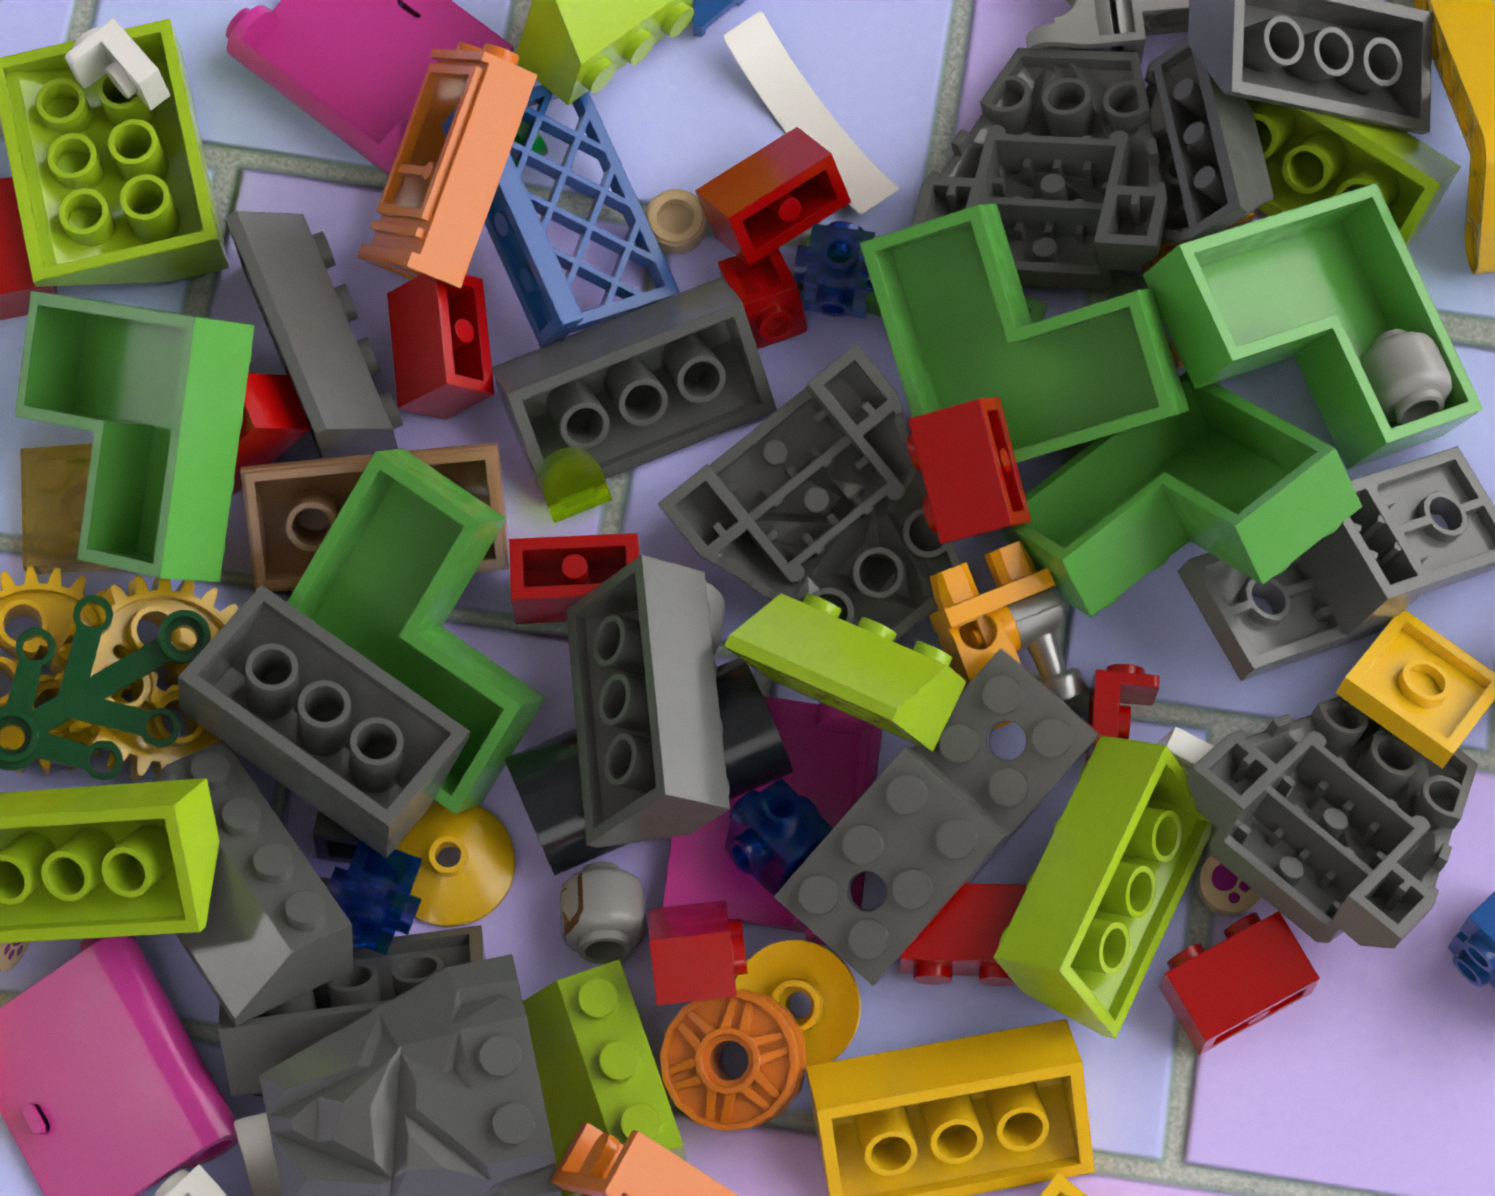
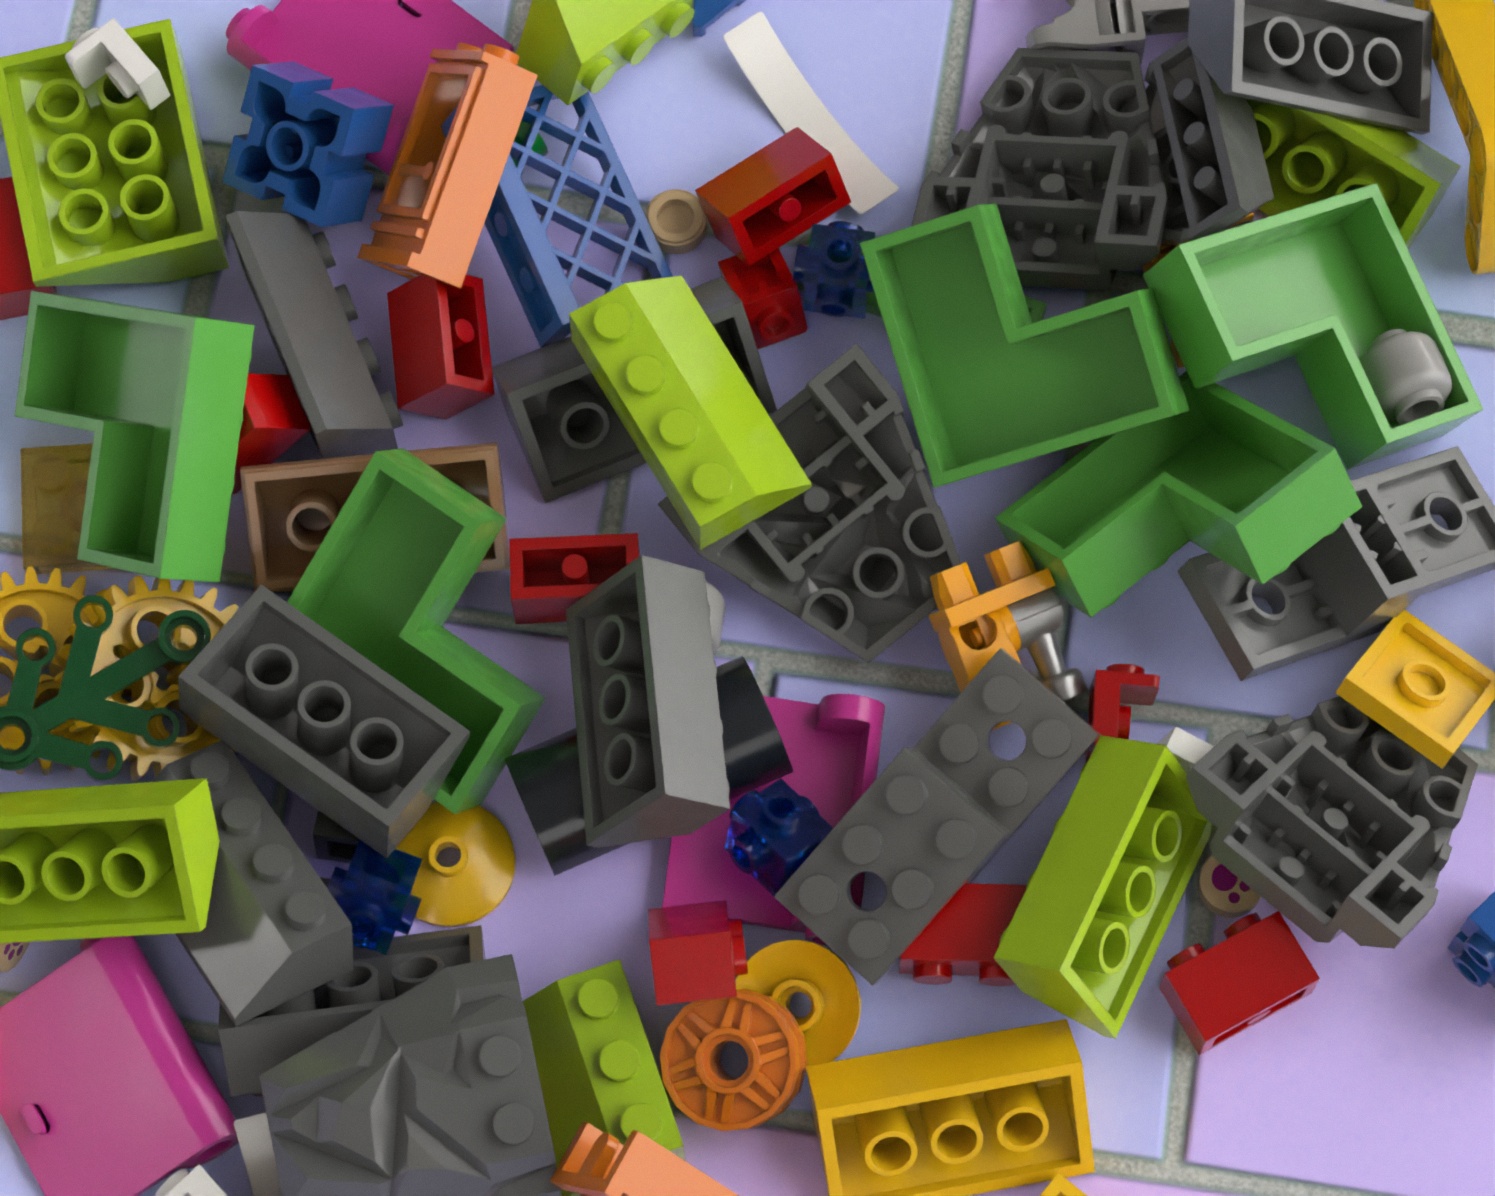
(307, 143): none -> blue brick
(572, 483): clear neon green tile -> none
(602, 912): light grey head -> none
(686, 406): none -> lime slope
(851, 666): lime slope -> none
(967, 470): red brick -> none

